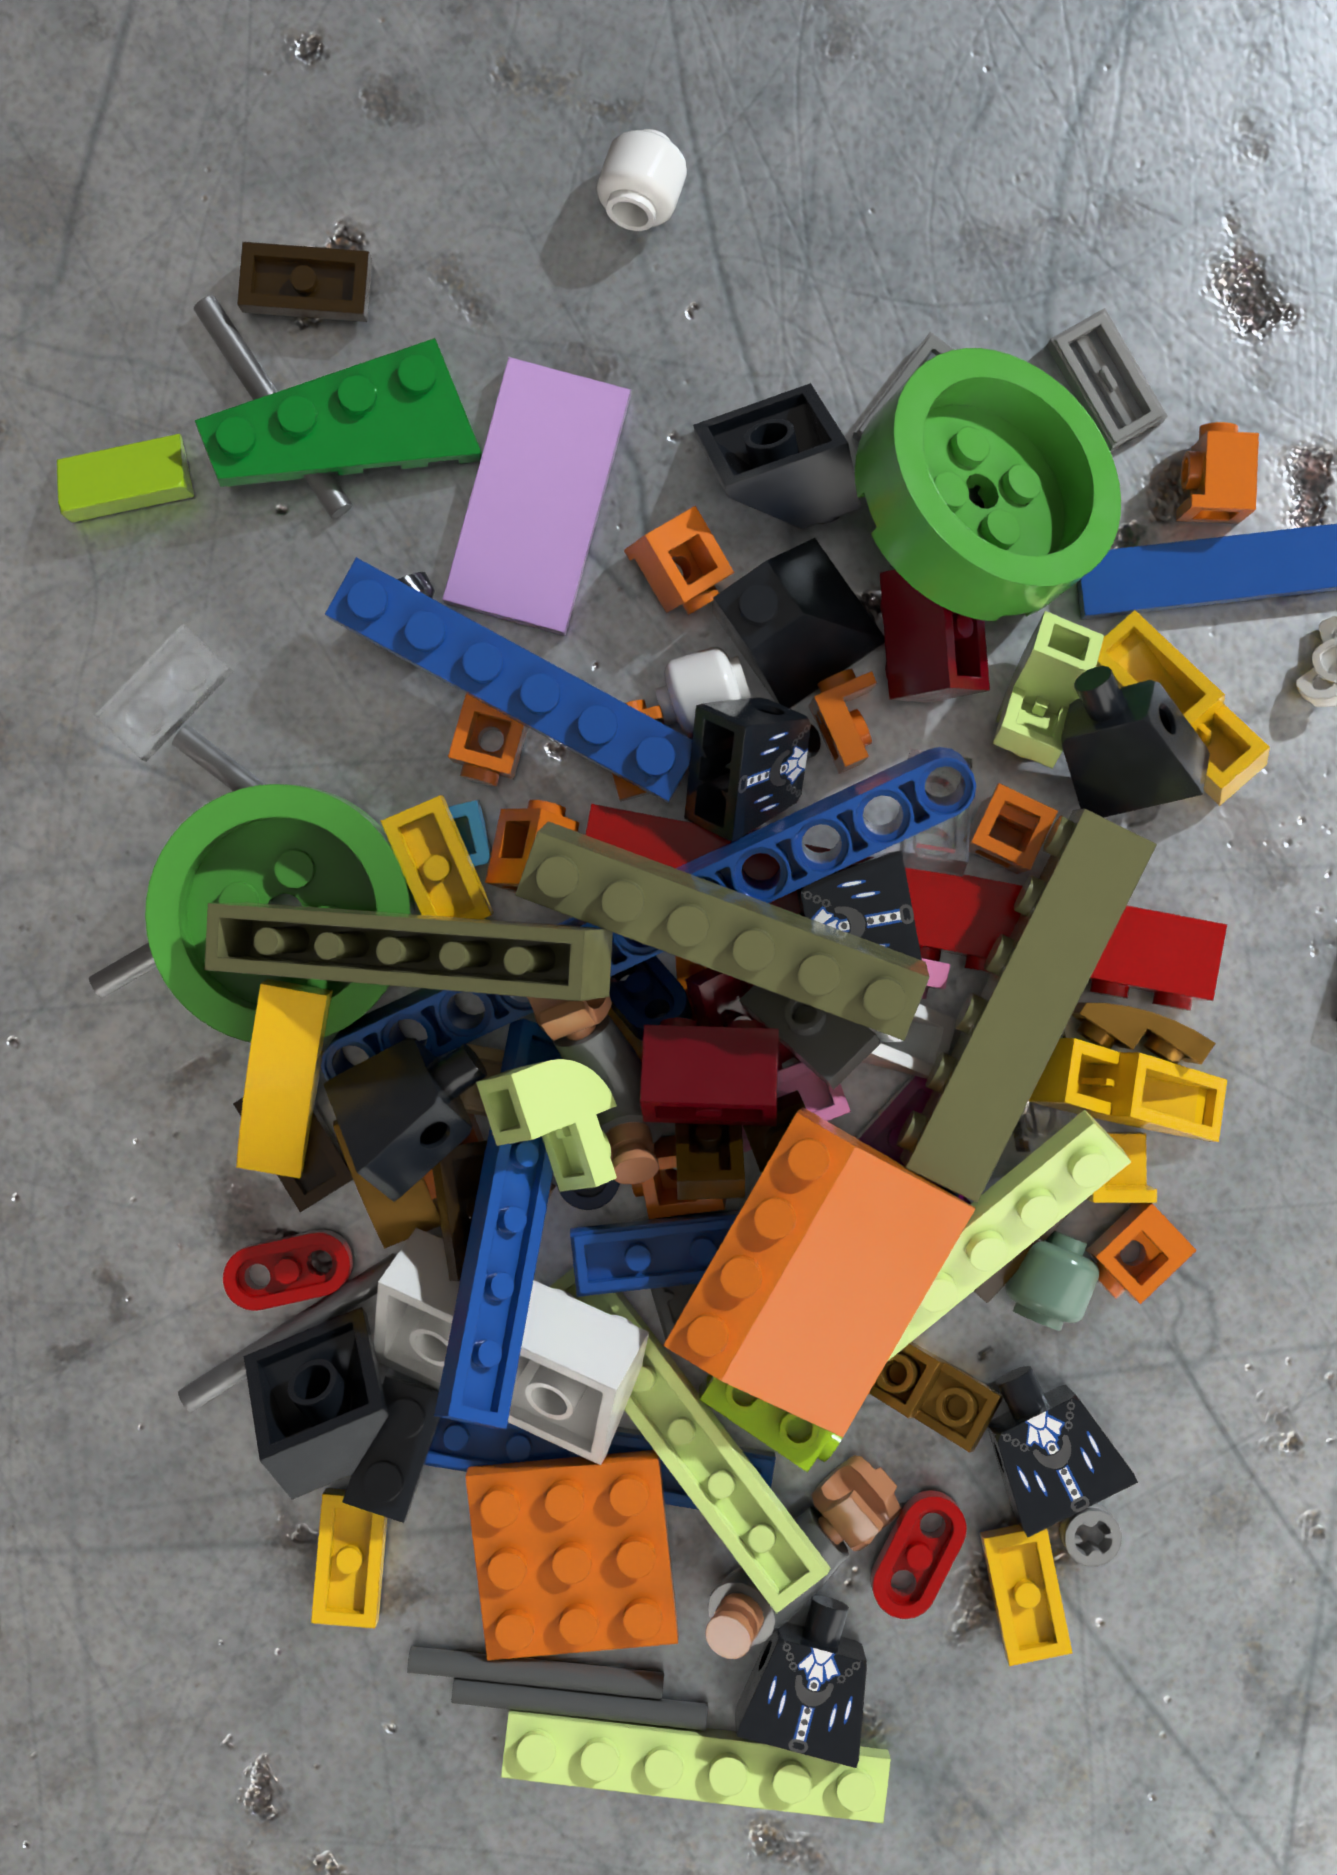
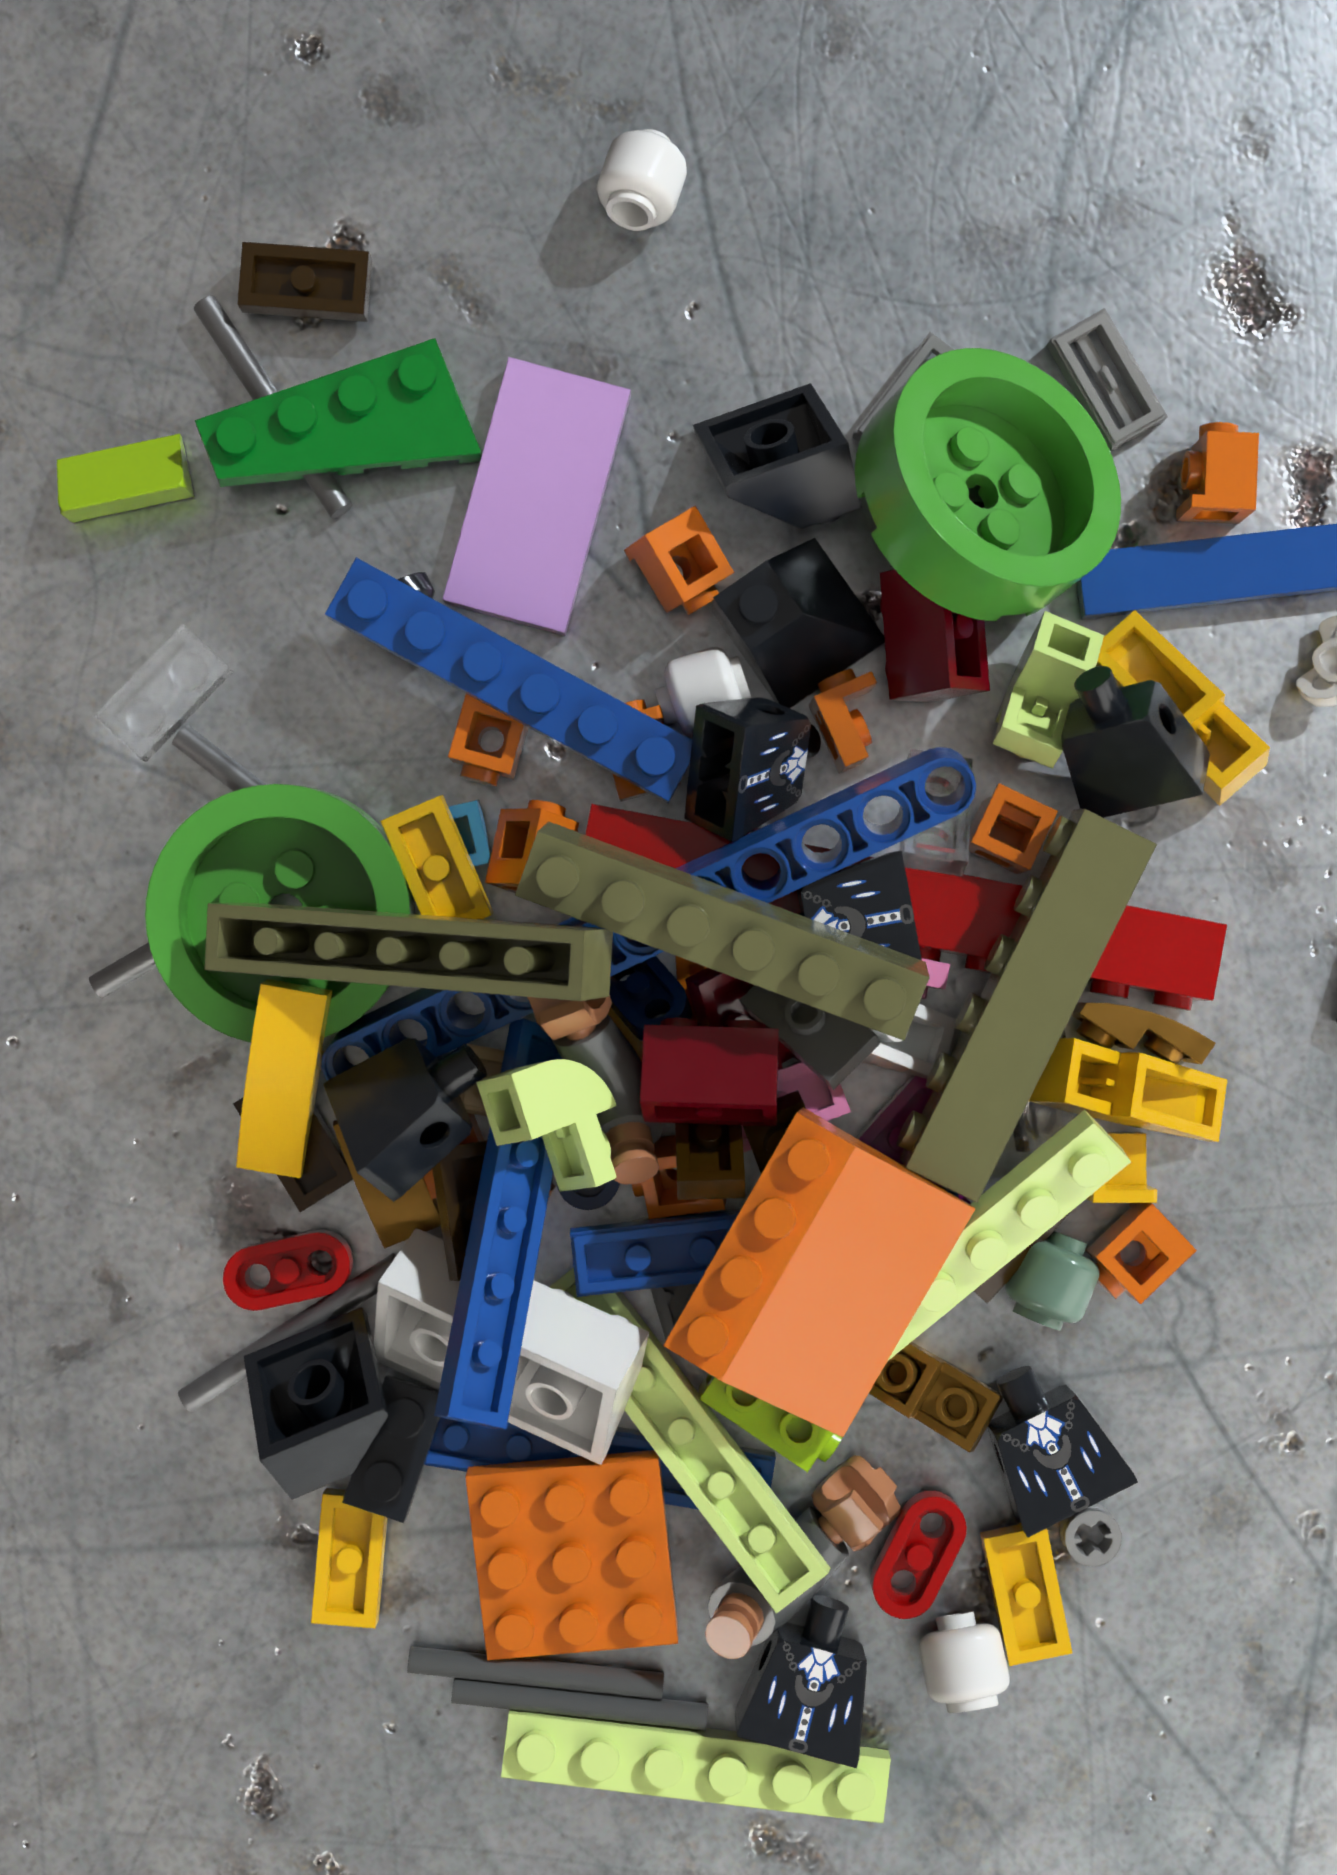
(964, 1663): none -> white head

